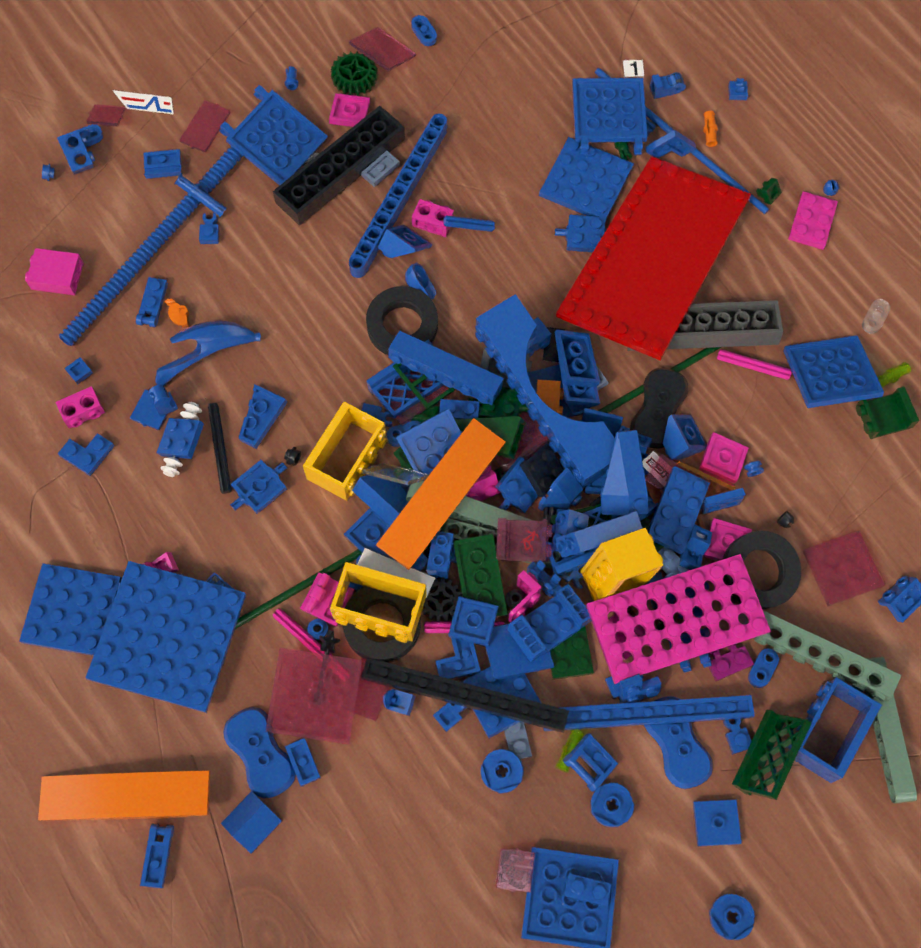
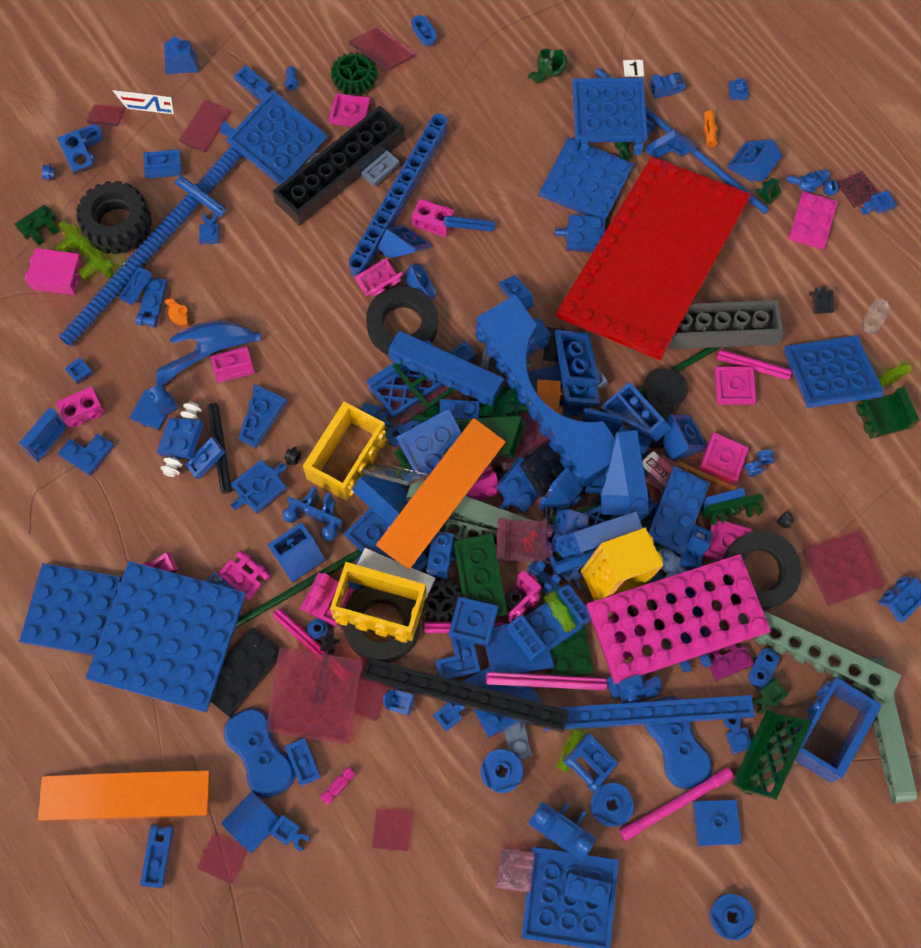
(36, 221): none -> dark green plate
(43, 435): none -> blue container
(95, 262): none -> clear neon green plate
(108, 198): none -> black tyre
(135, 285): none -> blue plate
(180, 57): none -> blue torso
(205, 458): none -> blue plate
(222, 859): none -> clear pink piece
(232, 365): none -> dark pink plate
(241, 580): none -> dark pink plate
(244, 671): none -> black plate
(250, 80): none -> blue plate
(286, 830): none -> blue plate
(296, 552): none -> blue slope
(307, 506): none -> blue piece
(337, 786): none -> dark pink axle
(376, 277): none -> dark pink bracket
(392, 830): none -> clear pink piece
(464, 352): none -> blue plate
(514, 286): none -> blue plate
(549, 64): none -> dark green hair
(551, 681): none -> dark pink axle
(560, 612): none -> clear neon green pin
(562, 830): none -> blue piece
(636, 412): none -> blue wedge
(638, 826): none -> dark pink piece
(733, 508): none -> dark green plate
(734, 386): none -> dark pink plate
(755, 159): none -> blue slope
(766, 457): none -> blue bush
(771, 695): none -> dark green plate
(811, 181): none -> blue piece
(822, 300): none -> black bracket
(857, 188): none -> clear pink piece
(880, 202): none -> blue plate

